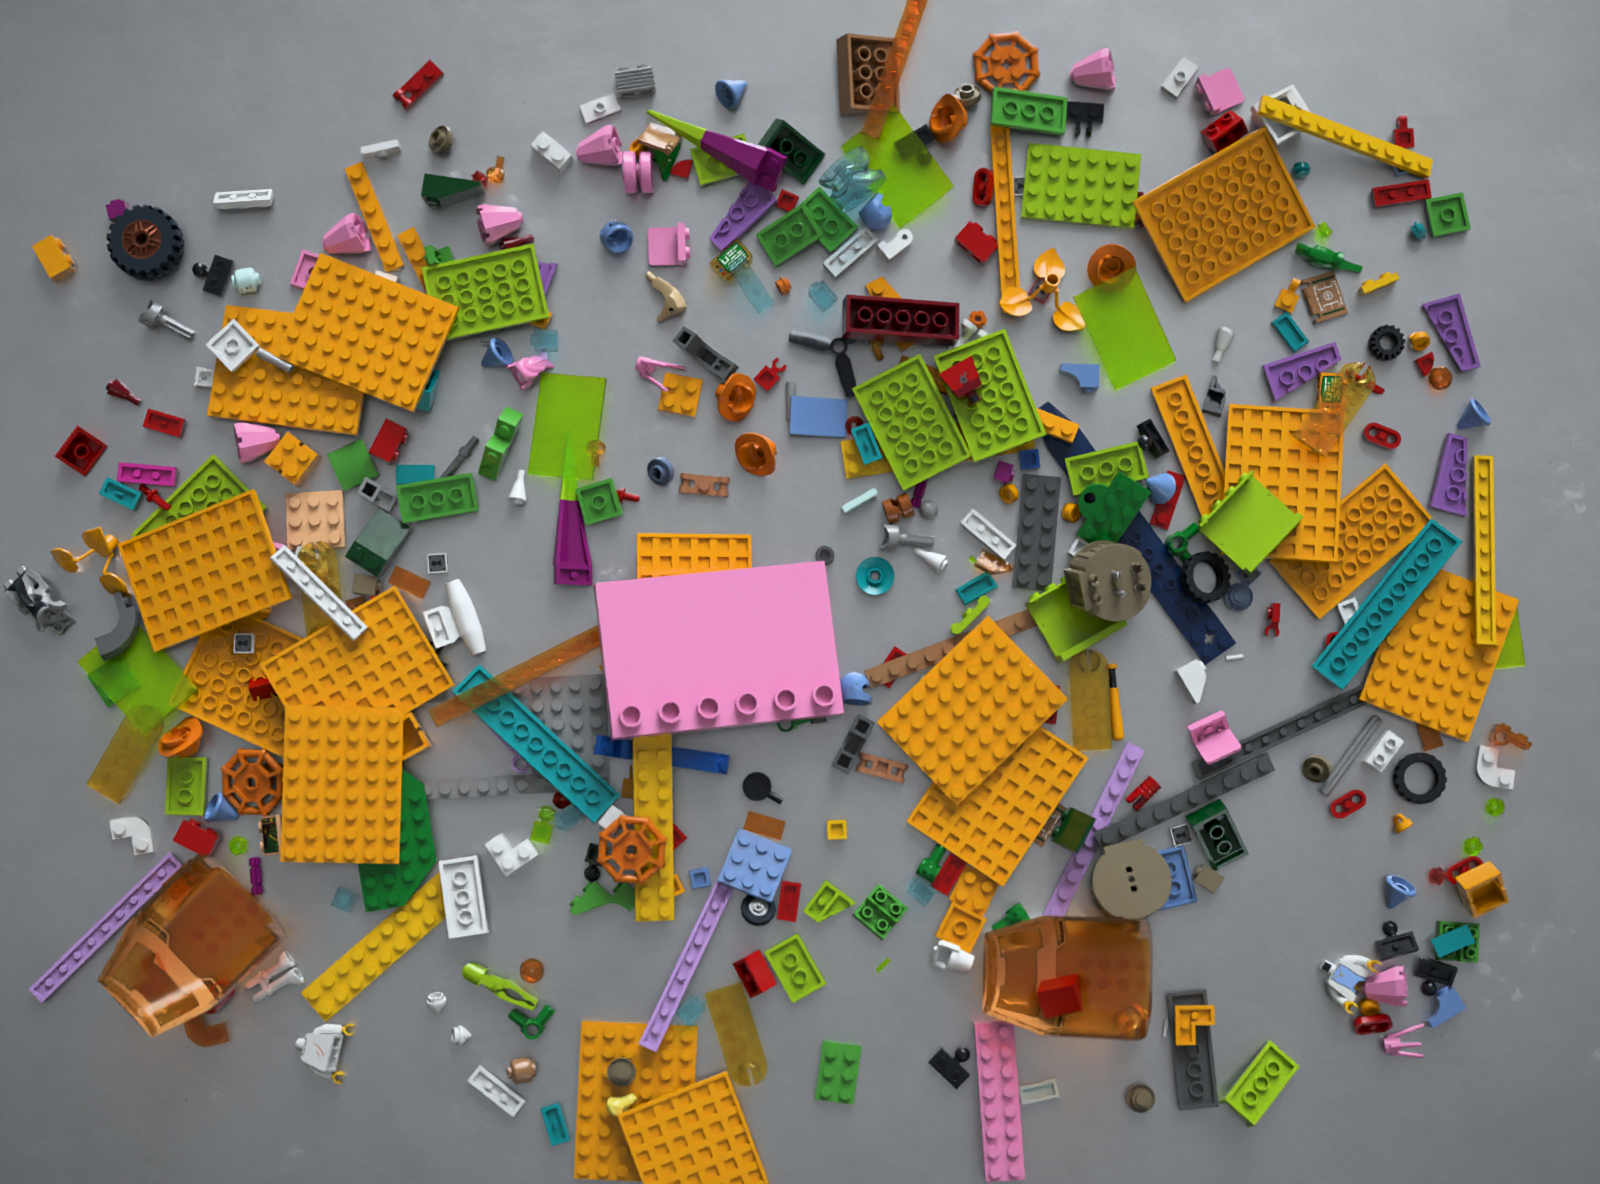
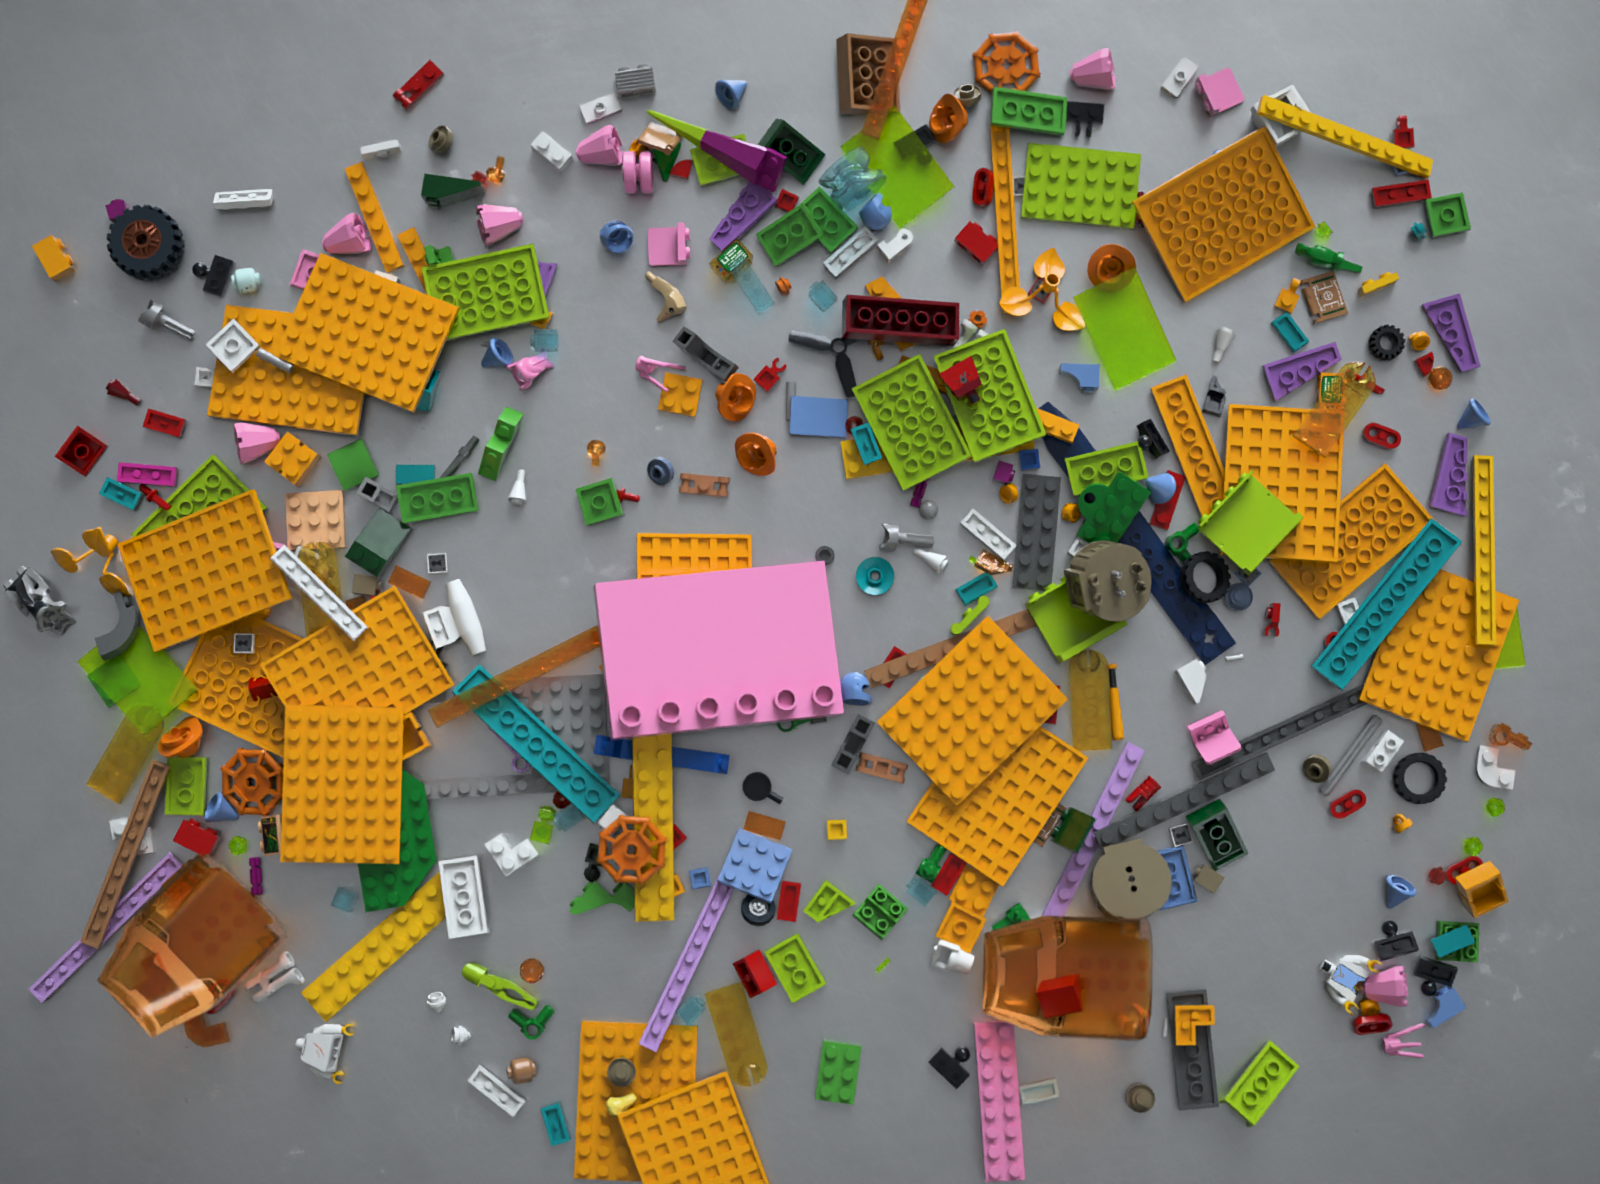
(125, 854): none -> medium nougat plate
(388, 441): red brick -> none
(507, 243): dark red cone -> none
(567, 426): clear neon green piece -> none
(571, 550): magenta plate -> none
(859, 501): light aqua tile -> none
(898, 508): dark orange wheel -> none
(1224, 131): red brick -> none
(1301, 169): teal plate -> none

